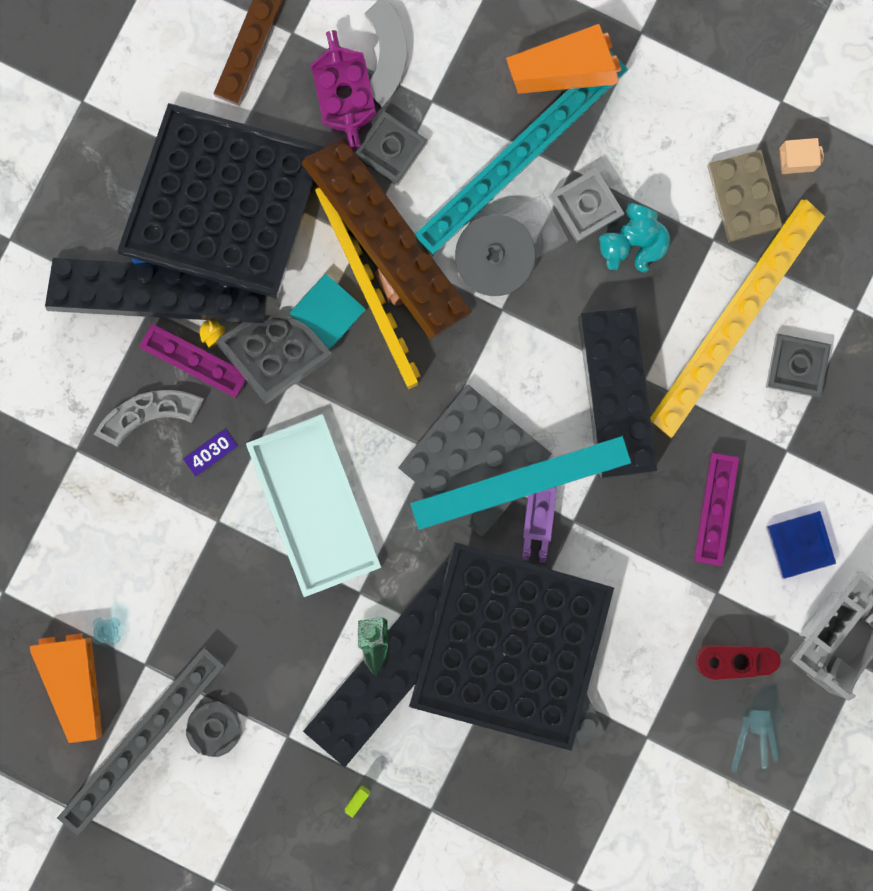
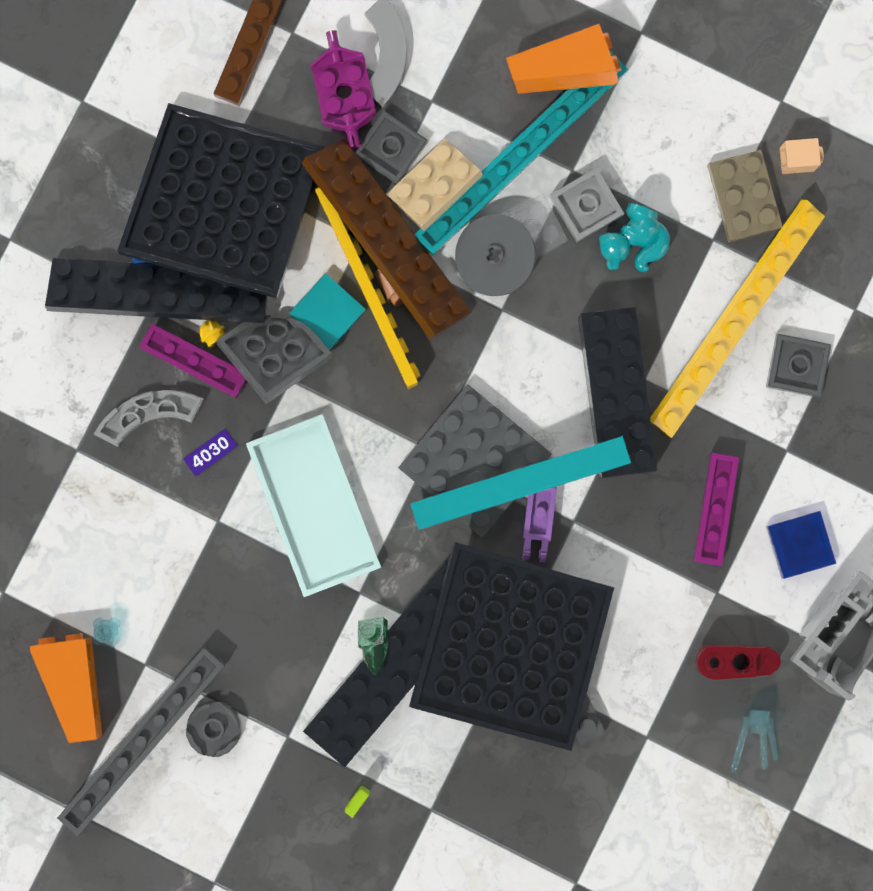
(434, 184): none -> tan plate

